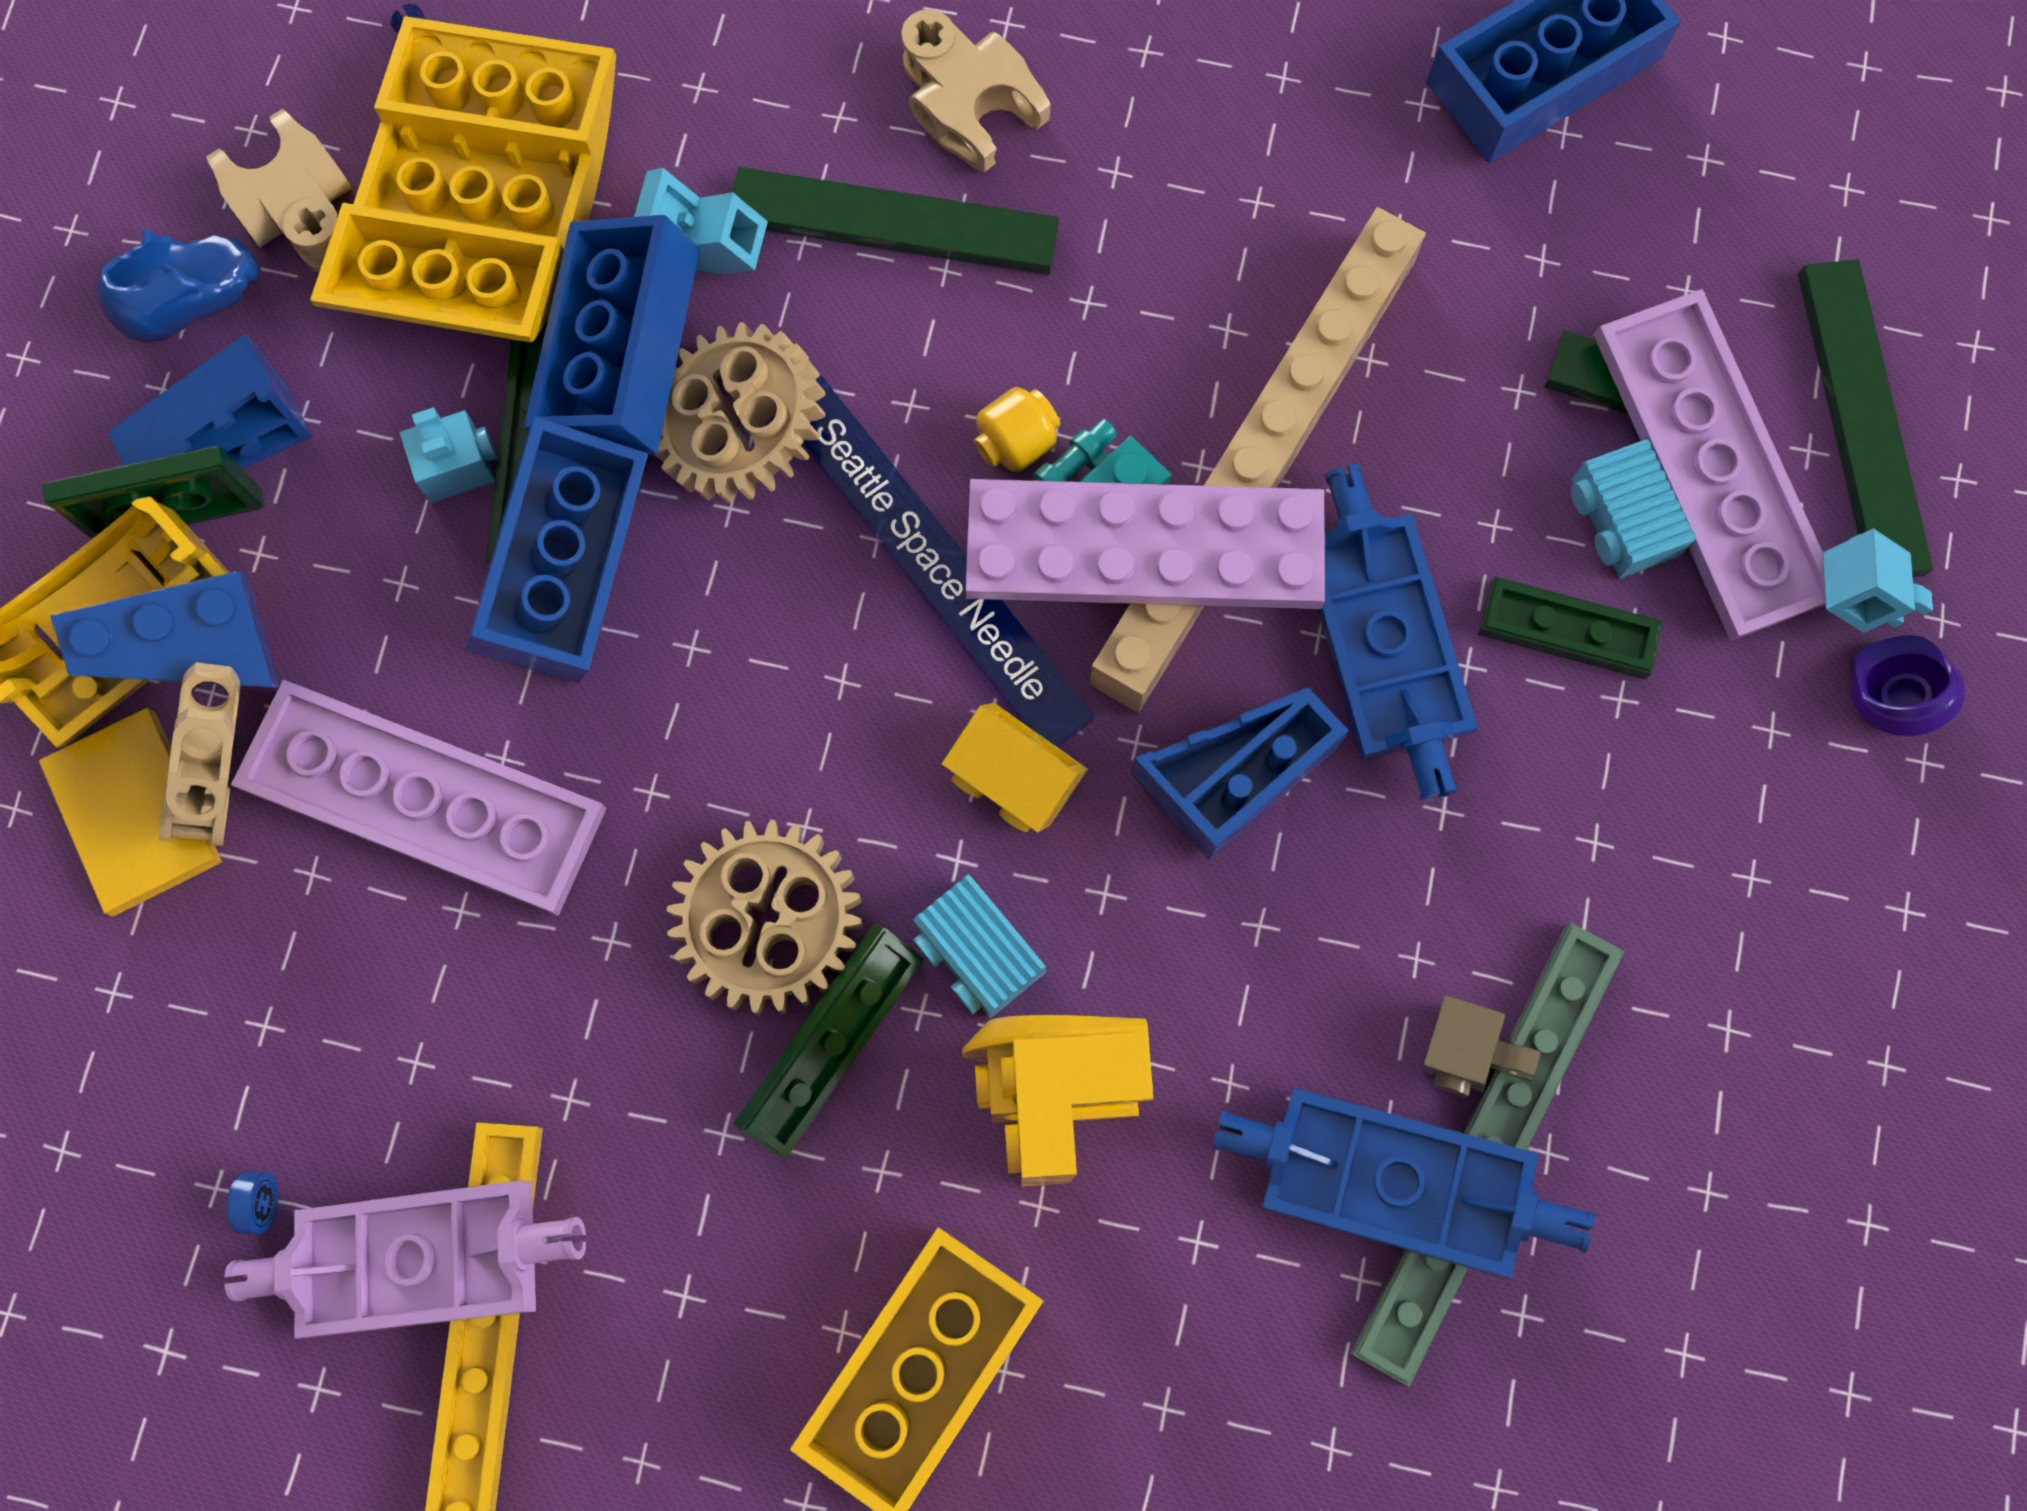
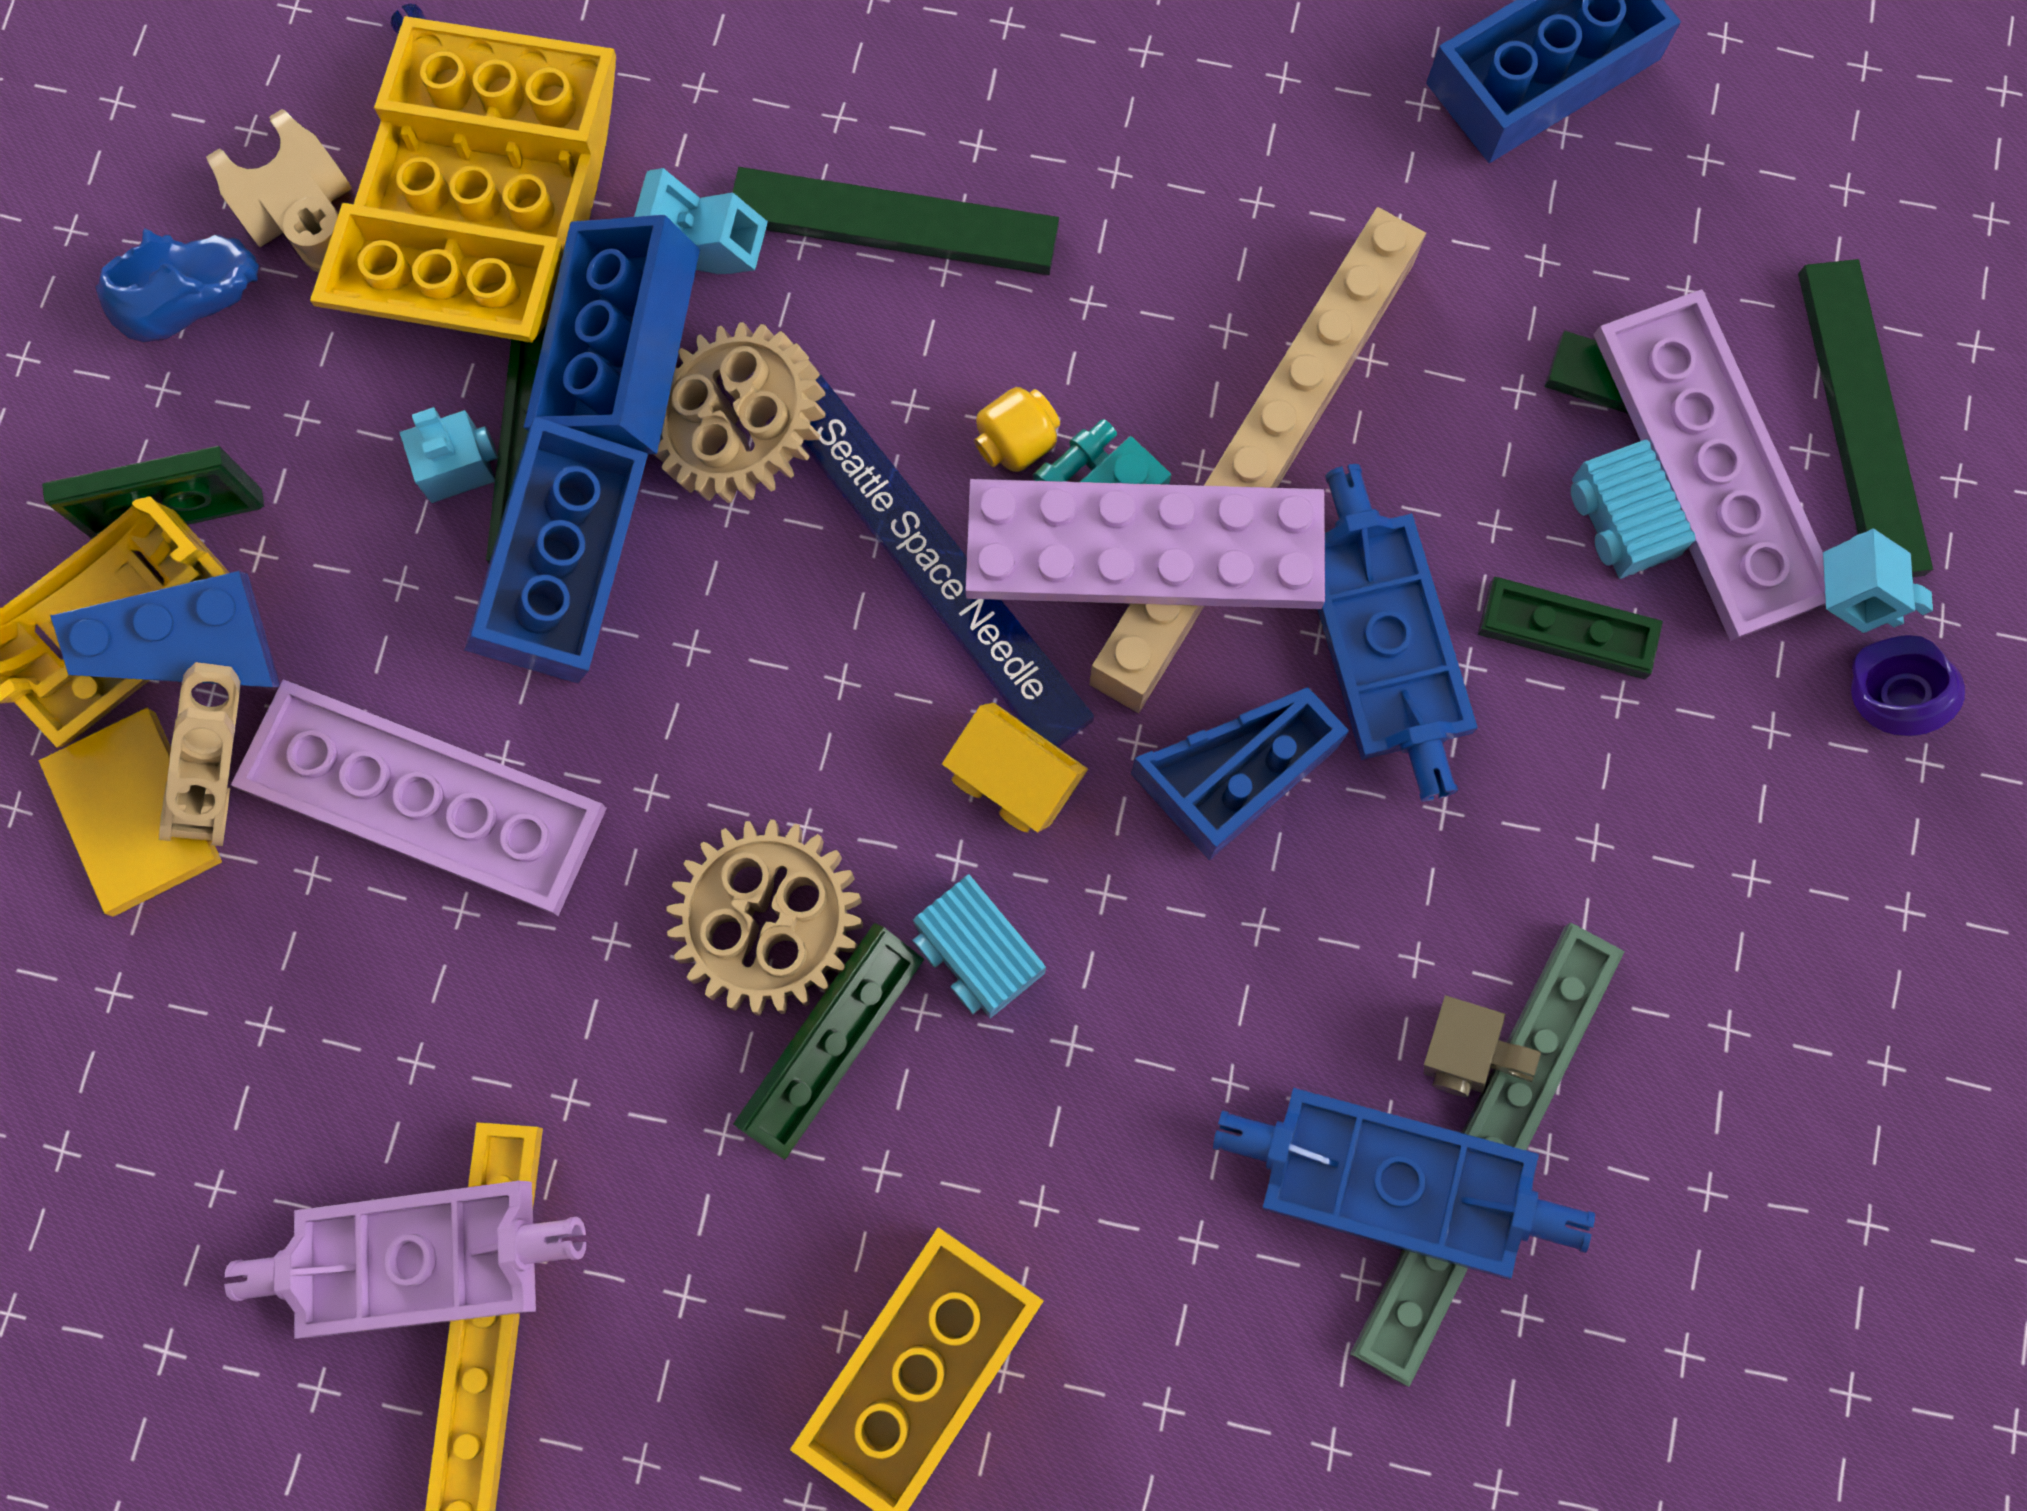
(225, 402): blue wedge -> none
(252, 1202): blue tile -> none
(964, 83): tan piece -> none
(1057, 1073): yellow piece -> none

